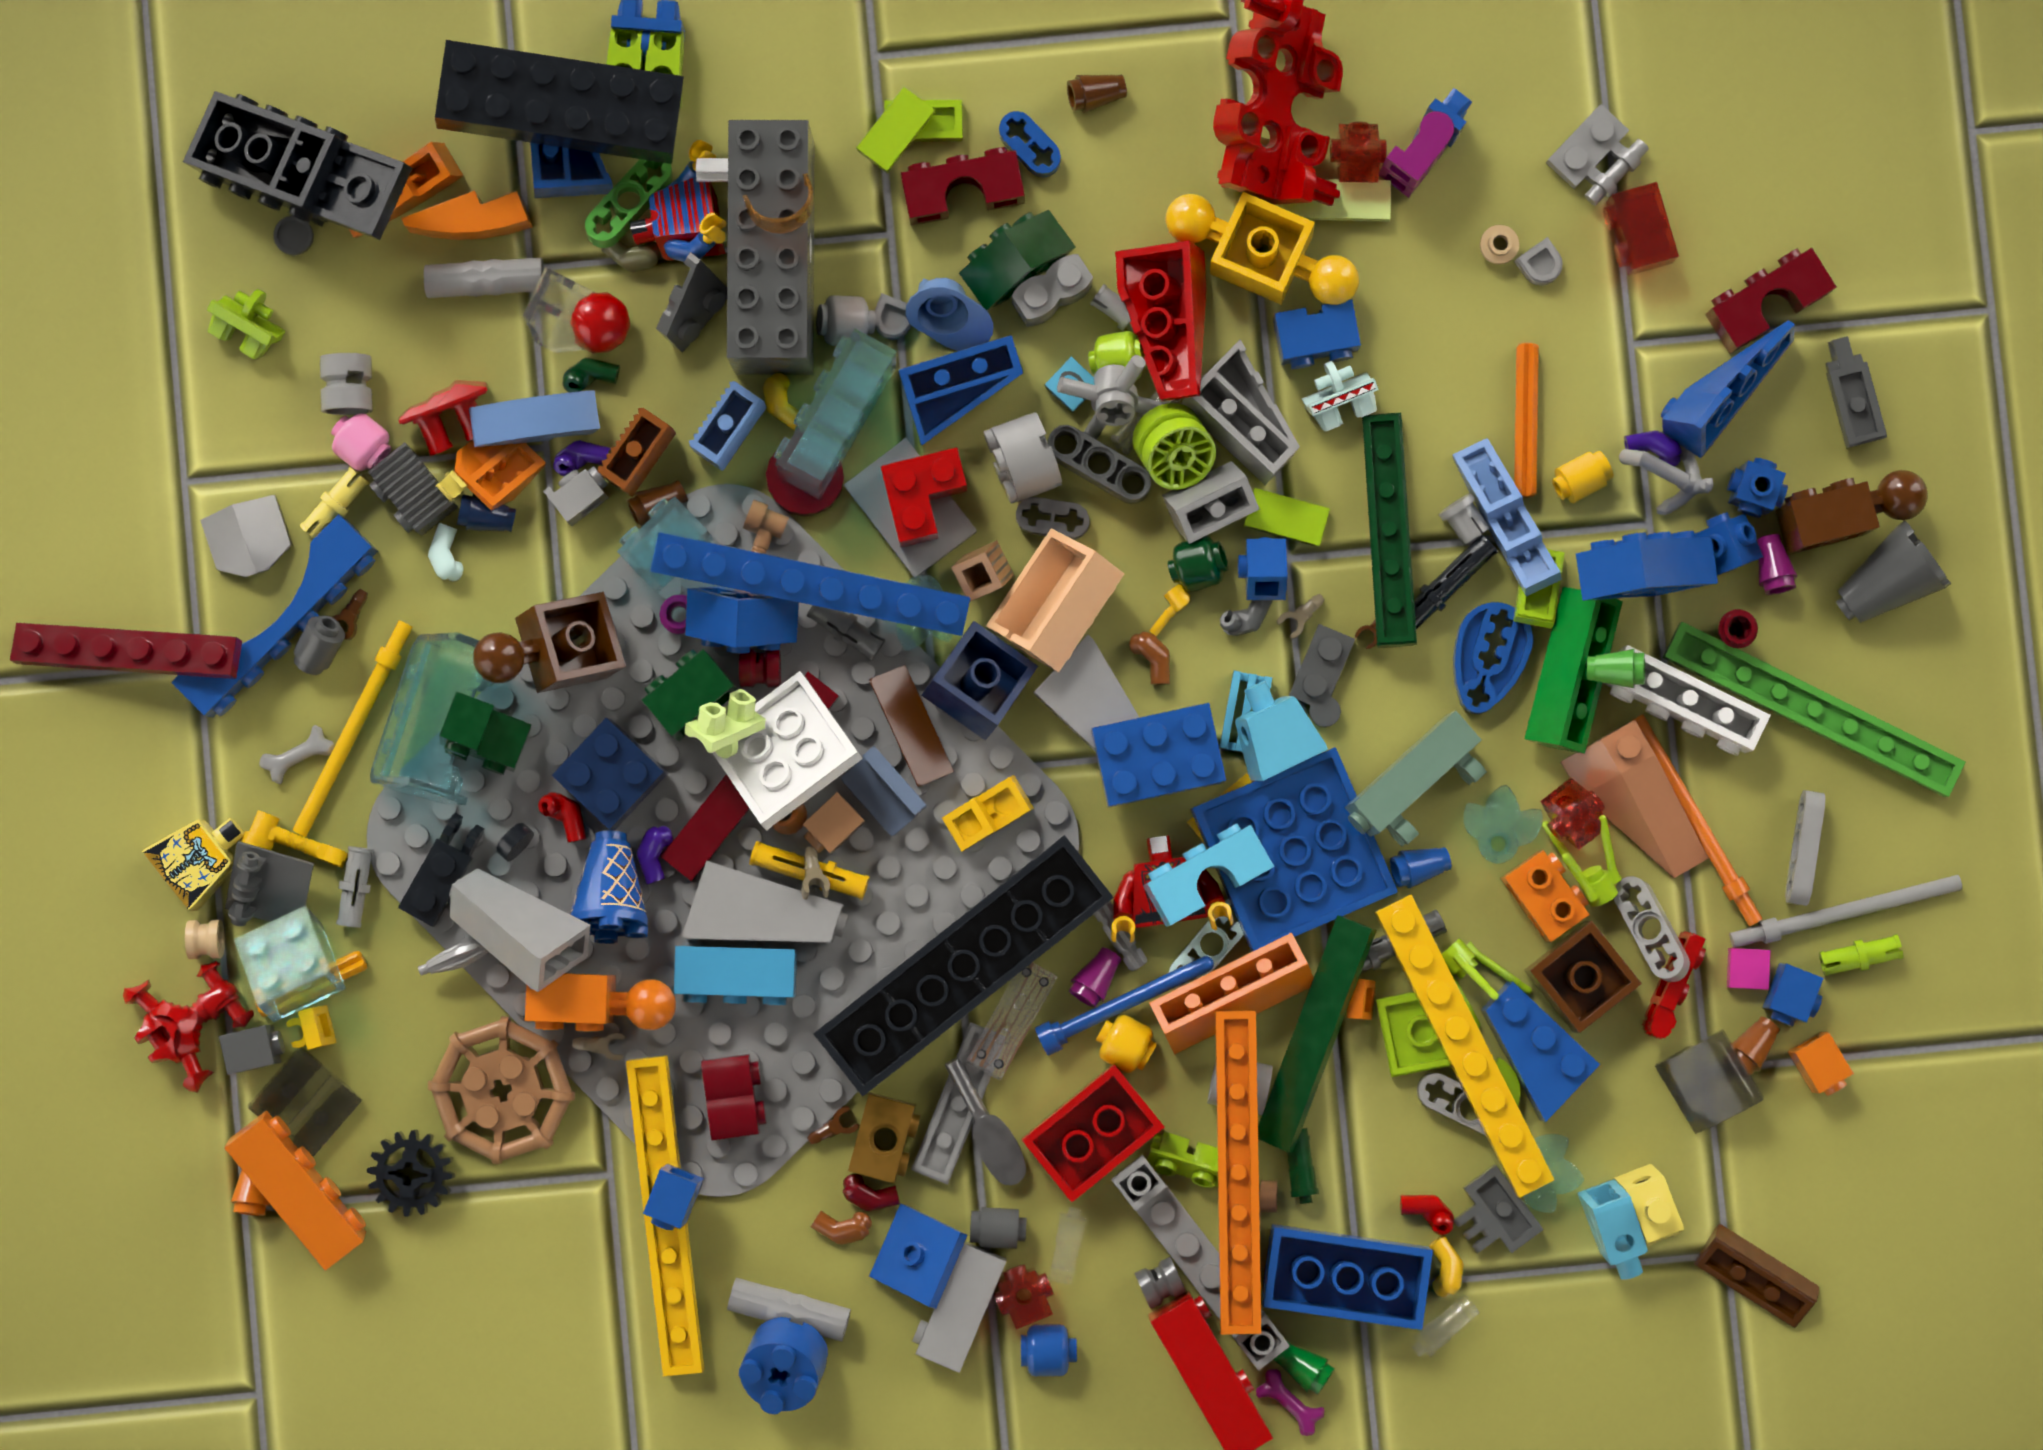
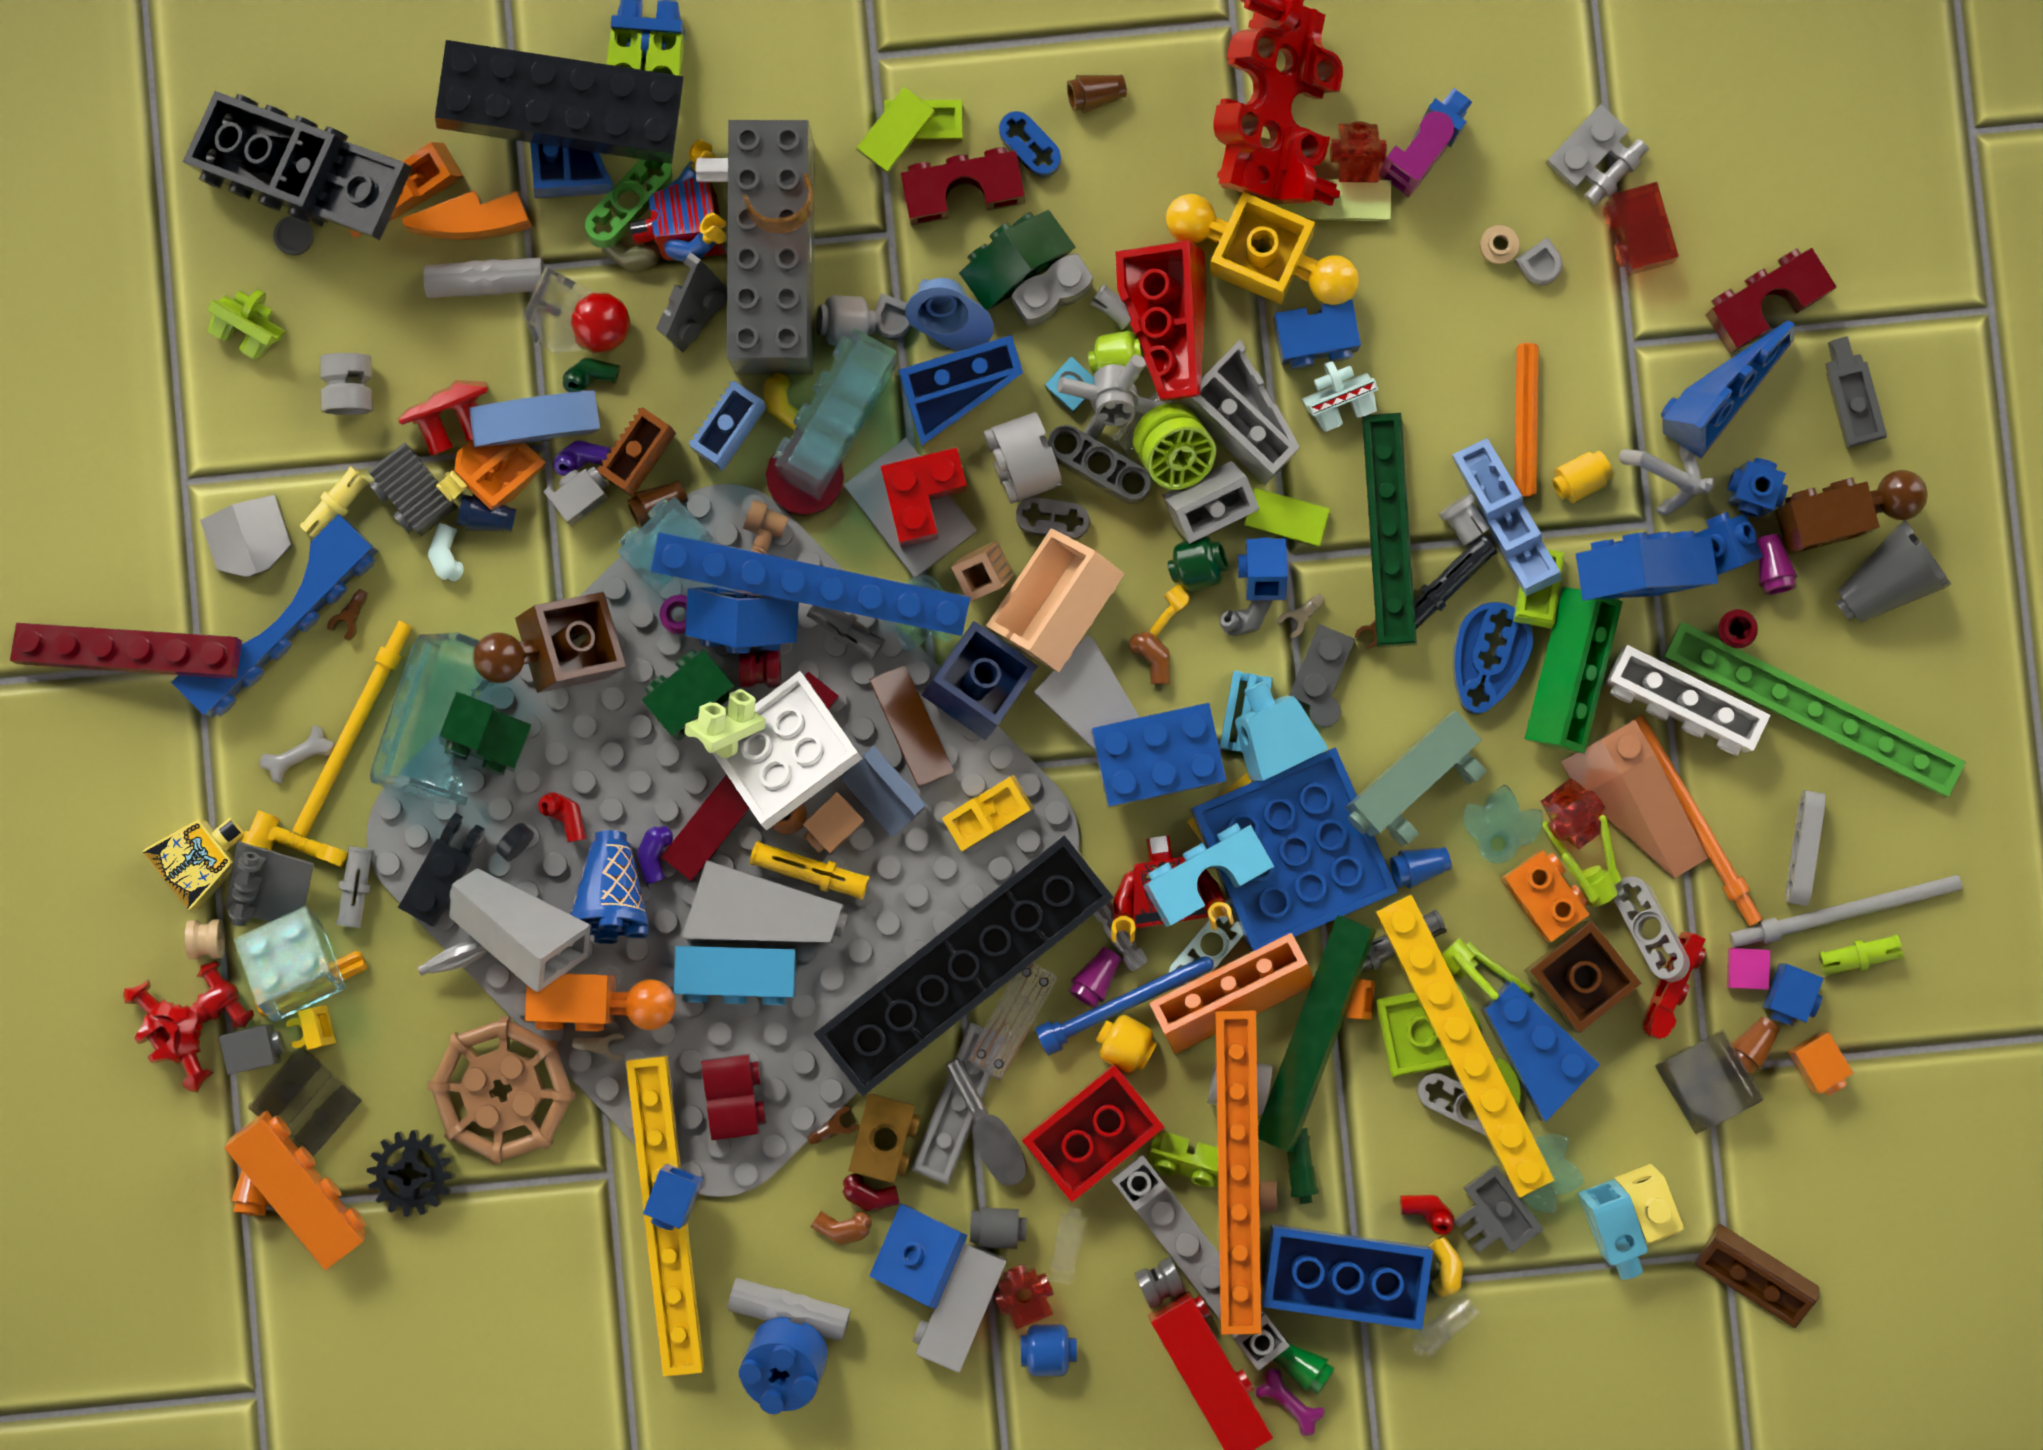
(318, 644): dark grey brick -> none
(360, 441): bright pink head -> none
(610, 774): dark blue brick -> none
(813, 874): dark tan piece -> none
(1618, 668): bright green cone -> none
(1657, 443): dark purple arm -> none

